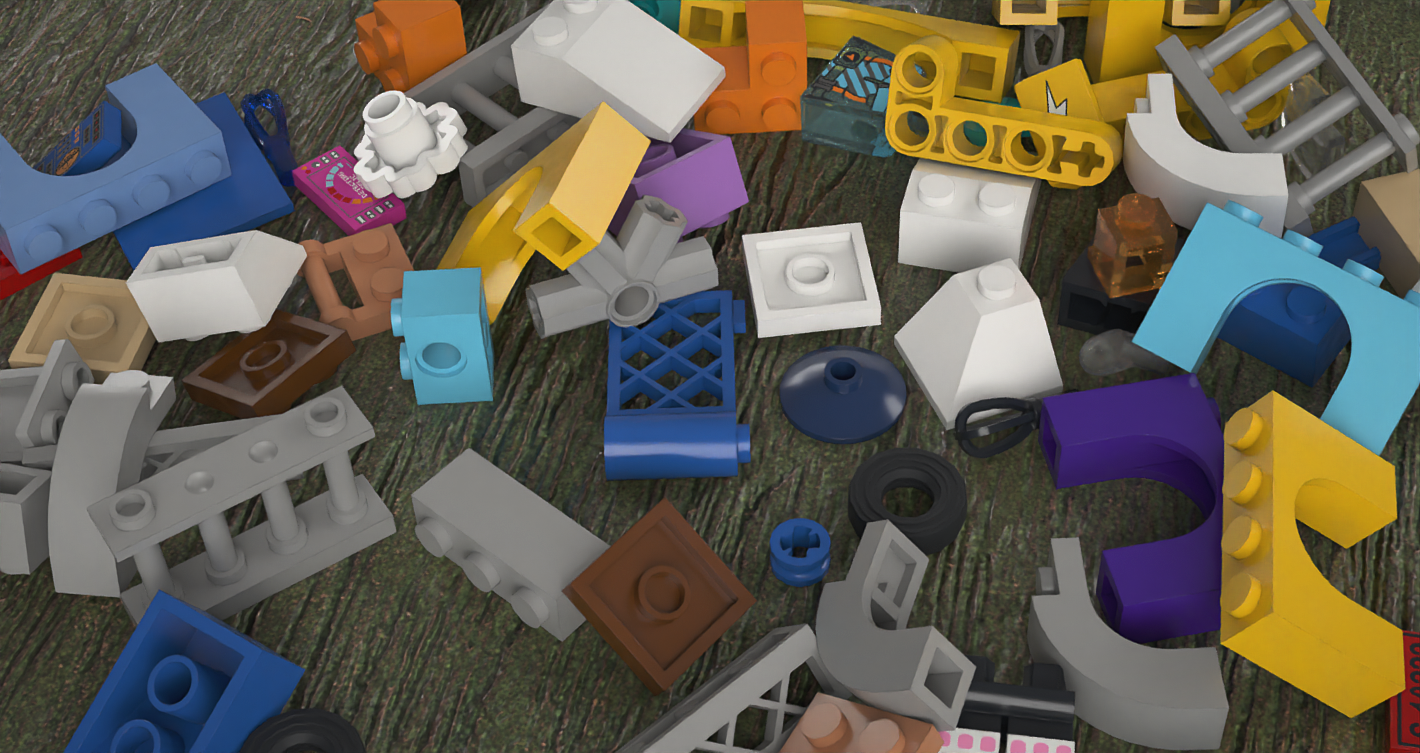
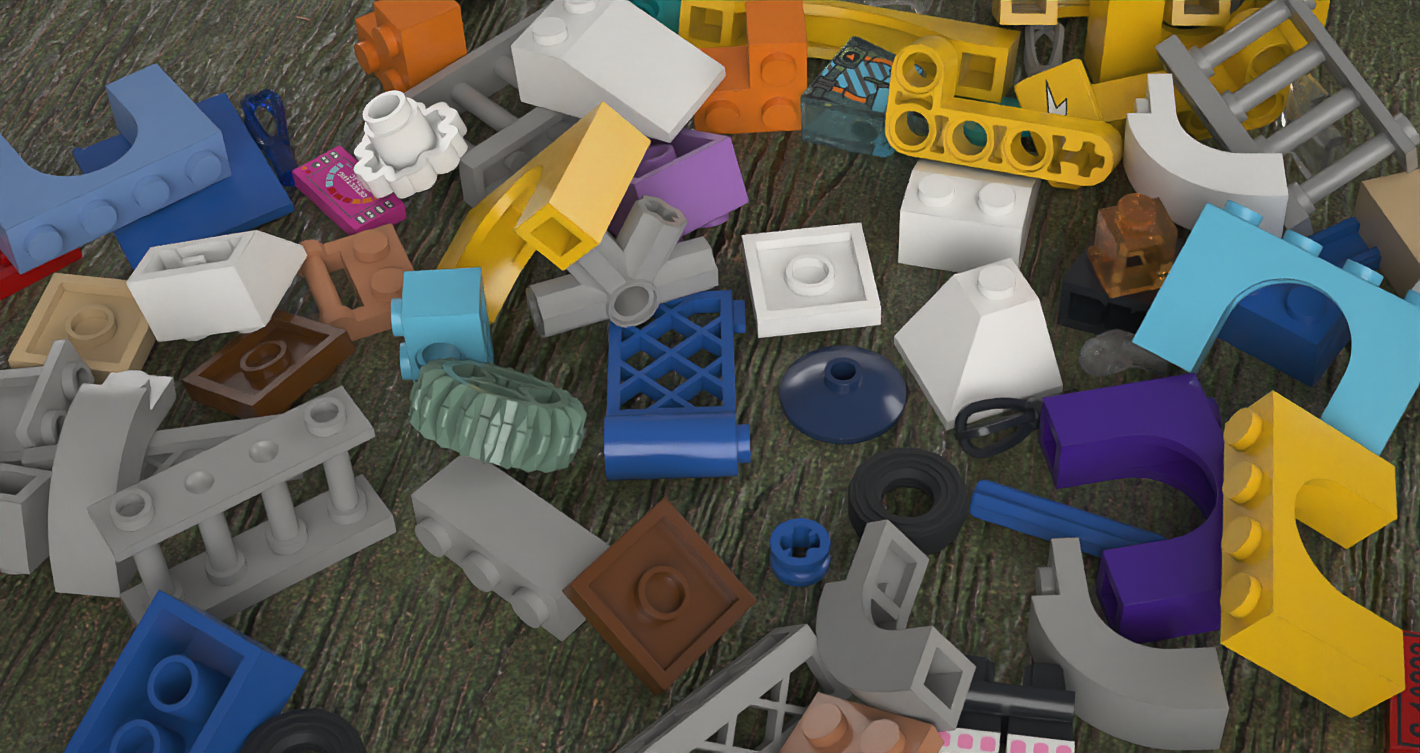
(87, 146): blue tile -> none
(497, 415): none -> sand green gear
(1052, 519): none -> blue axle

